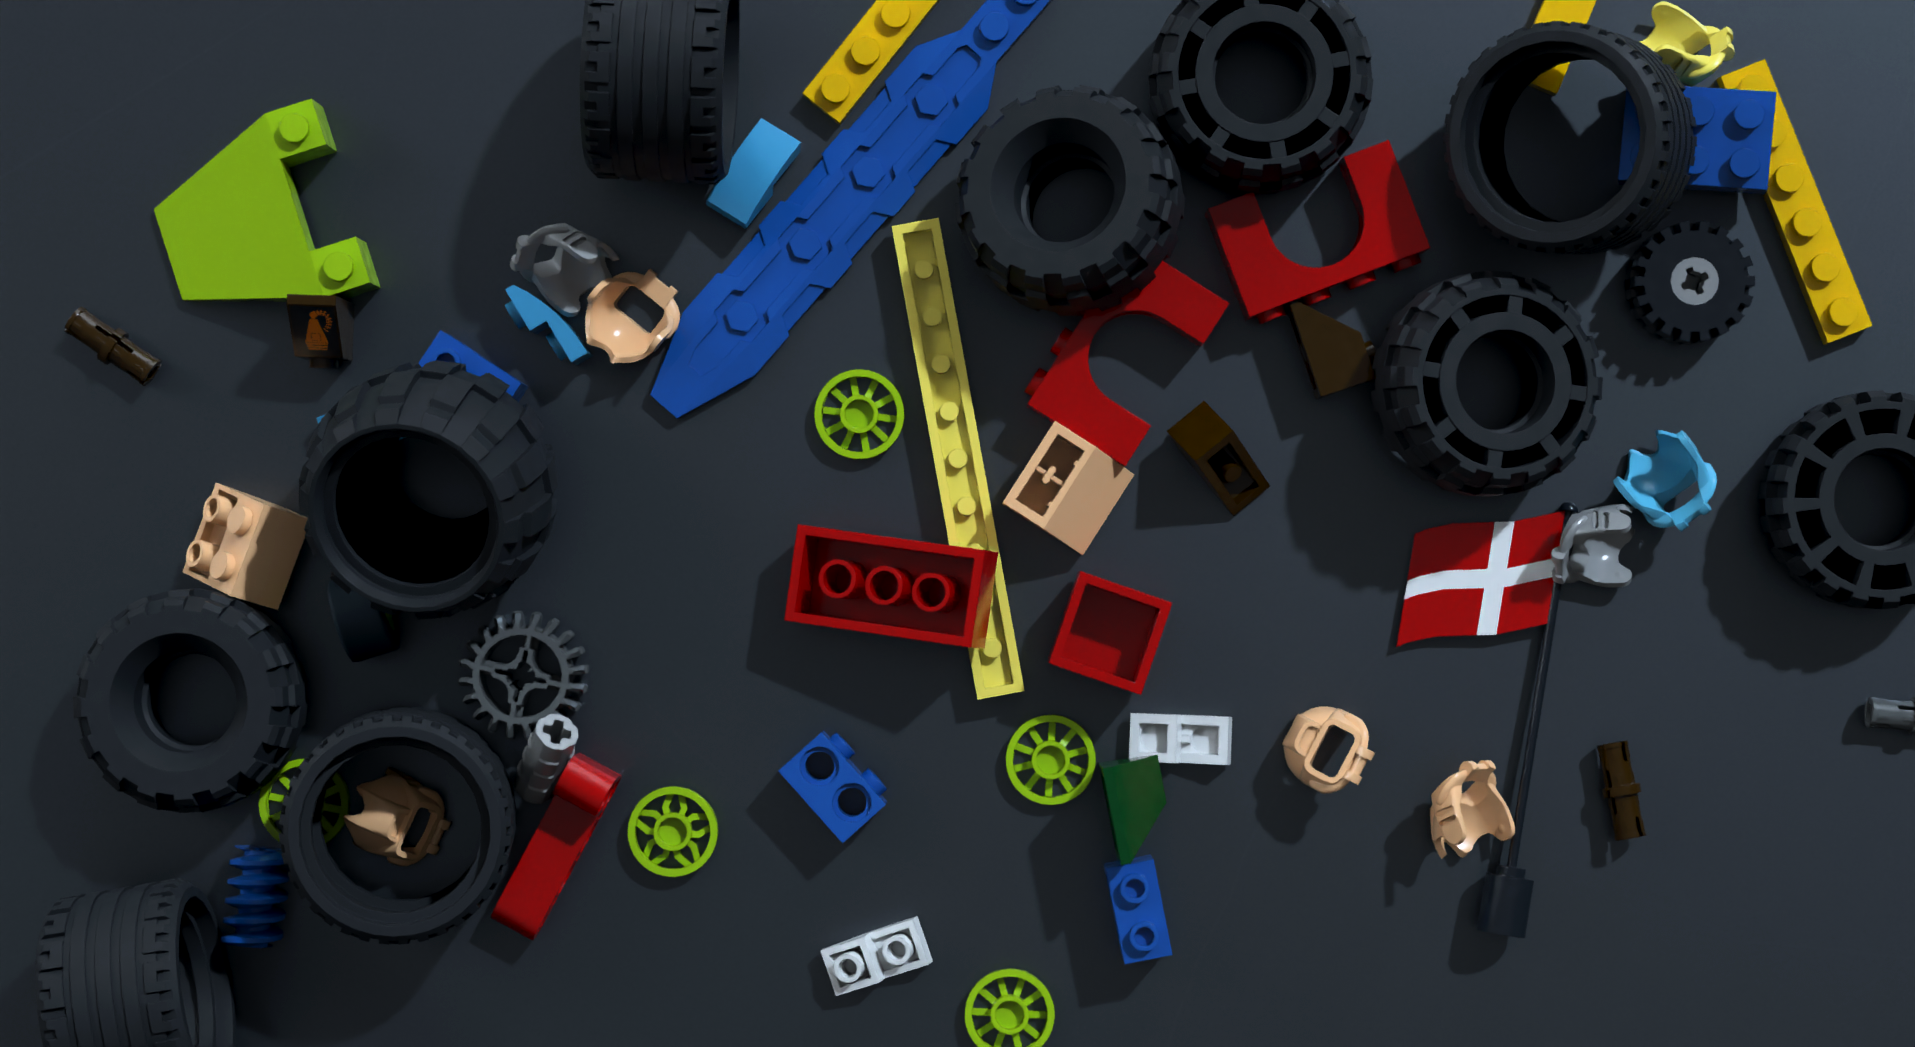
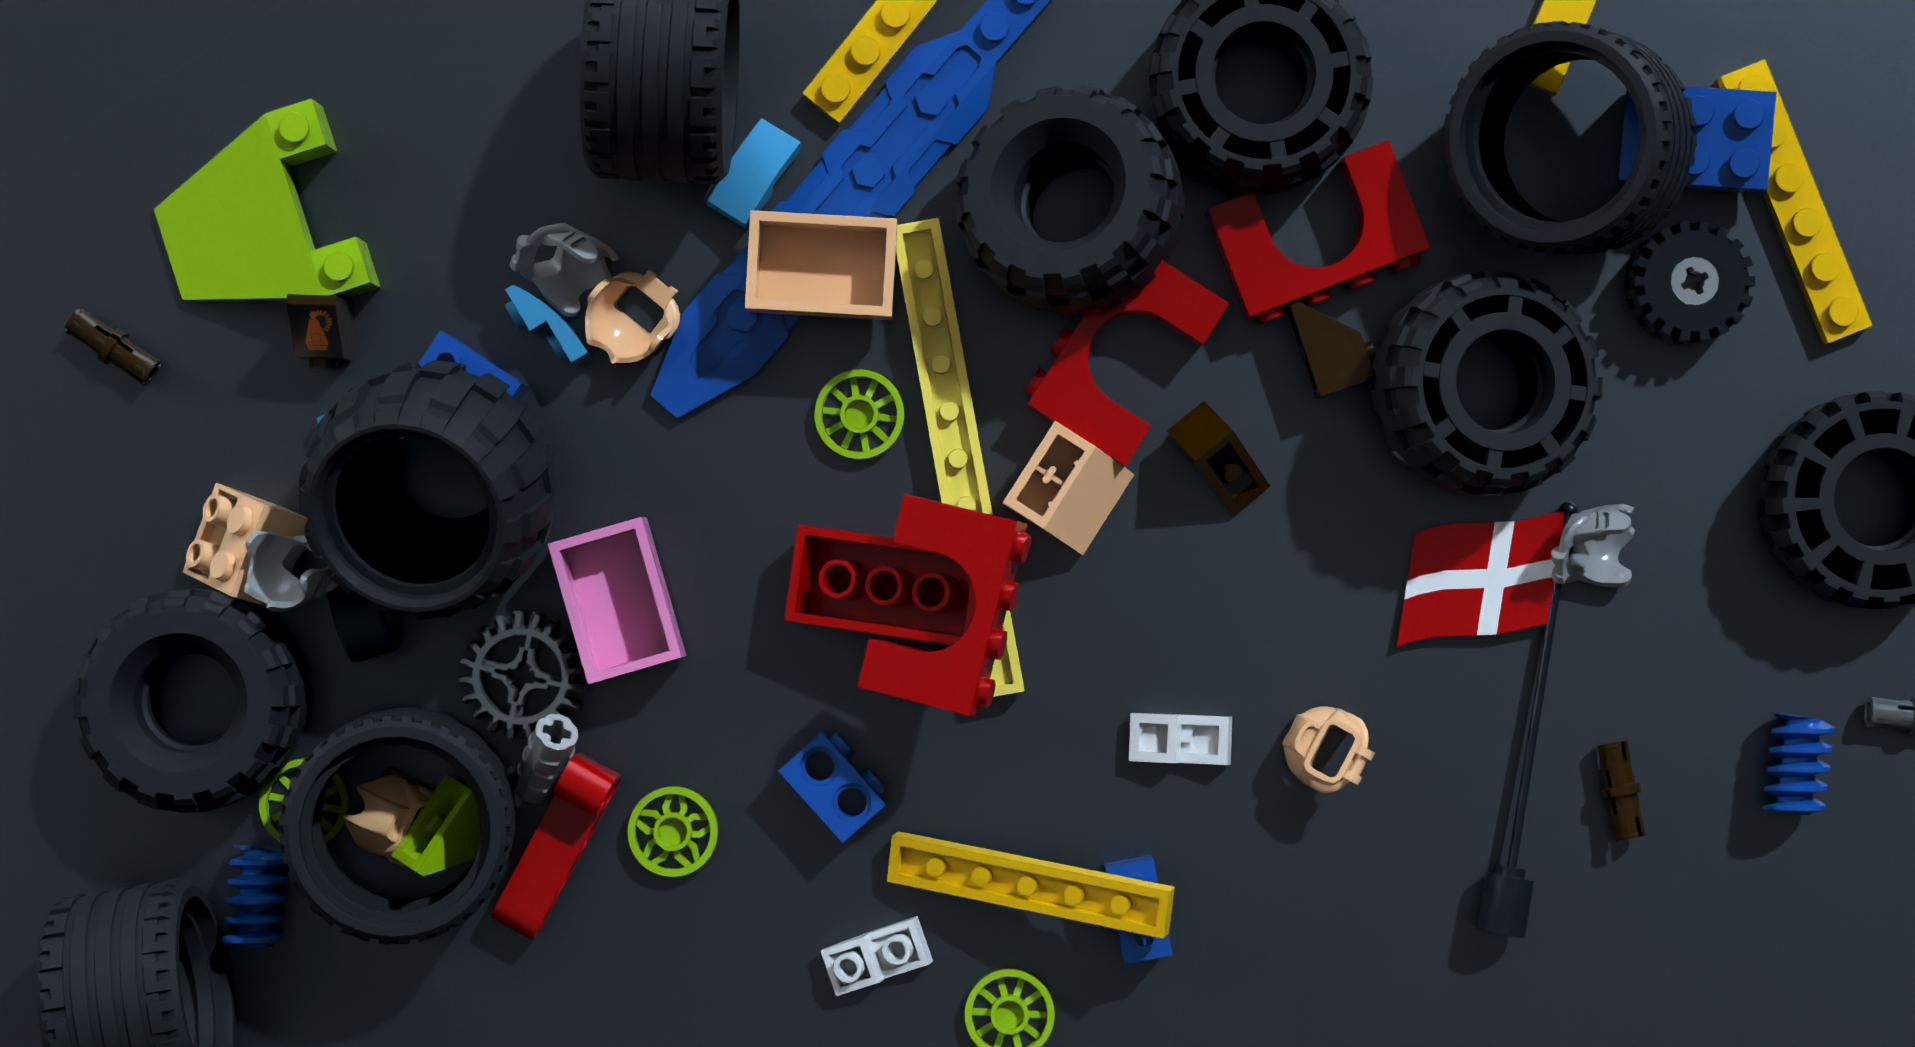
(271, 575): none -> light grey helmet
(443, 832): none -> lime slope
(617, 599): none -> bright pink piece
(821, 265): none -> light nougat piece
(961, 673): none -> red arch
(1031, 884): none -> yellow plate
(1050, 759): lime wheel -> none
(1109, 632): red piece -> none
(1133, 801): dark green slope -> none
(1469, 815): light nougat helmet -> none
(1661, 476): medium azure helmet -> none
(1680, 36): light yellow helmet -> none
(1799, 765): none -> blue piece

